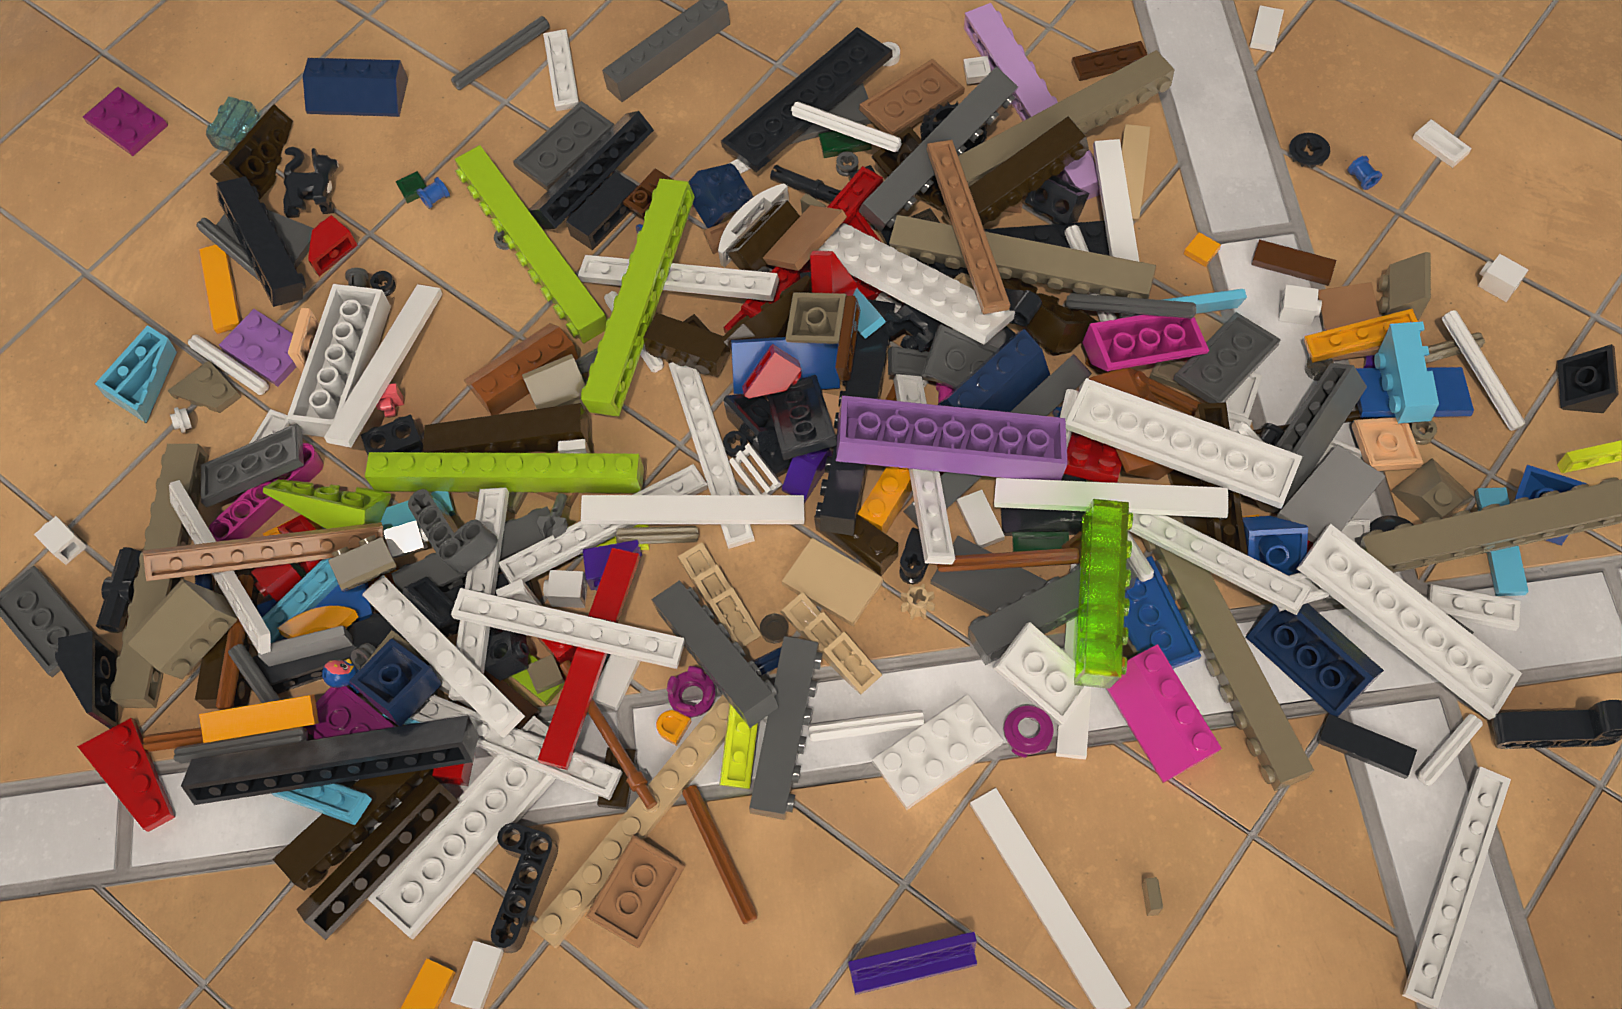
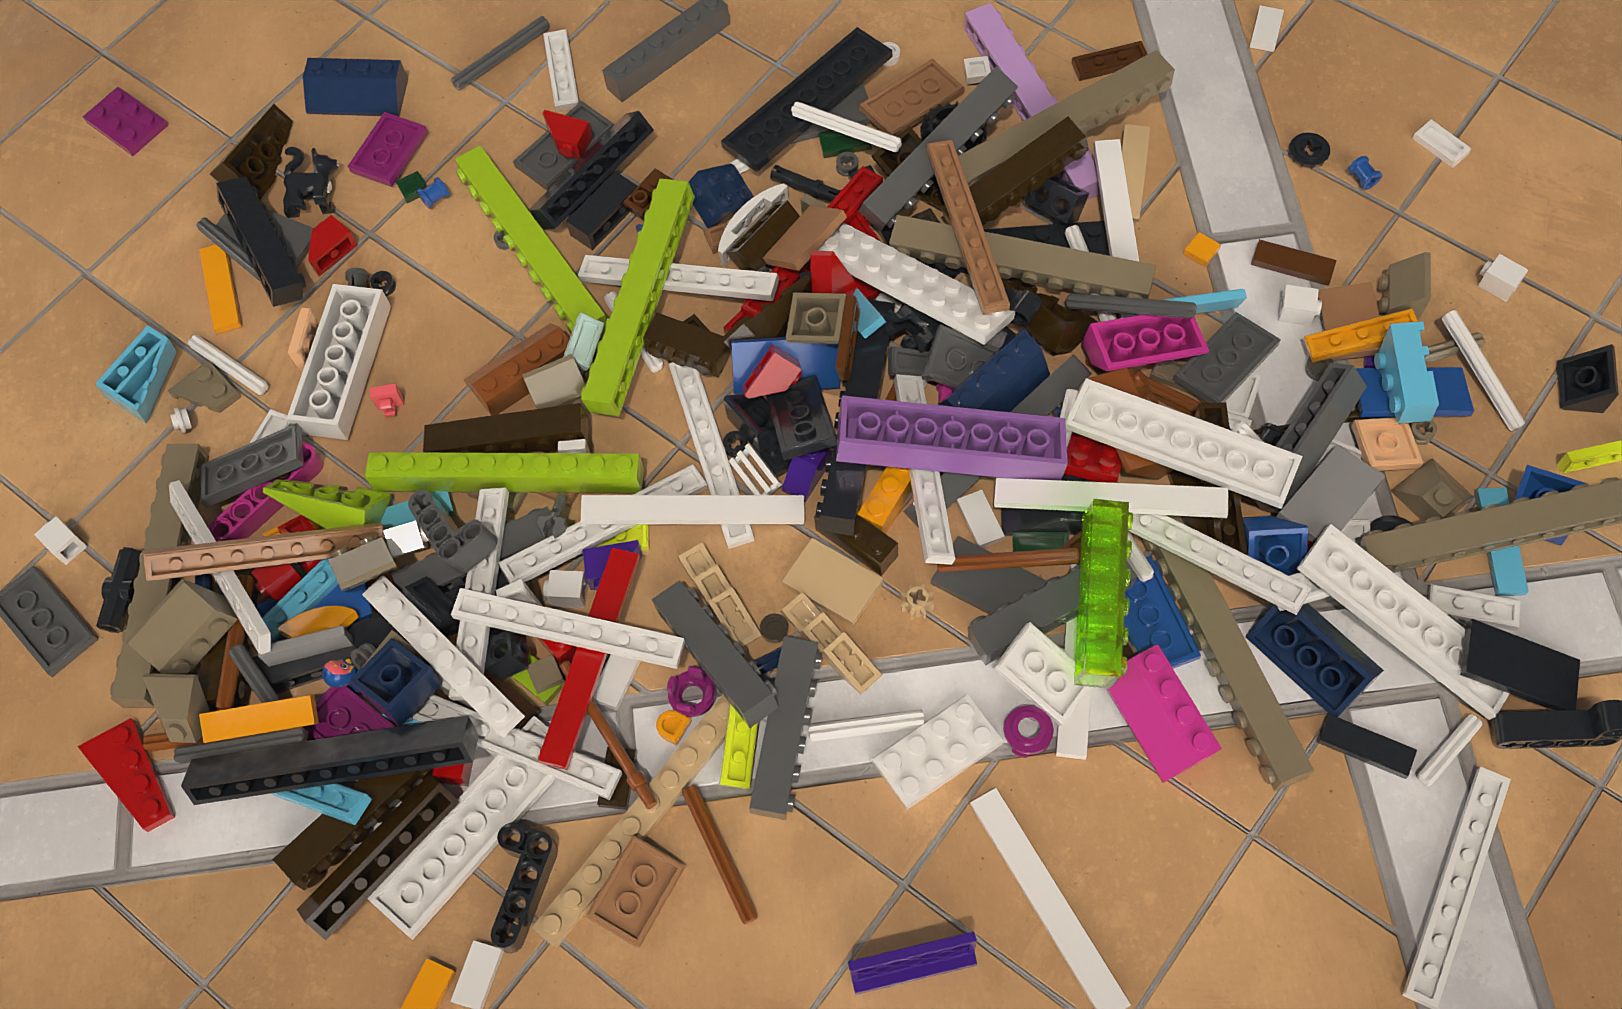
(90, 671): black slope -> none
(178, 703): none -> dark tan slope
(231, 123): clear light blue brick -> none
(261, 347): medium lavender plate -> none
(383, 366): white tile -> none
(388, 149): none -> magenta plate
(392, 437): black brick -> none
(568, 134): none -> red slope
(584, 340): none -> light aqua tile
(654, 535): dark tan axle -> none
(914, 557): black piece -> none
(1152, 896): dark tan tile -> none
(1520, 666): none -> black tile

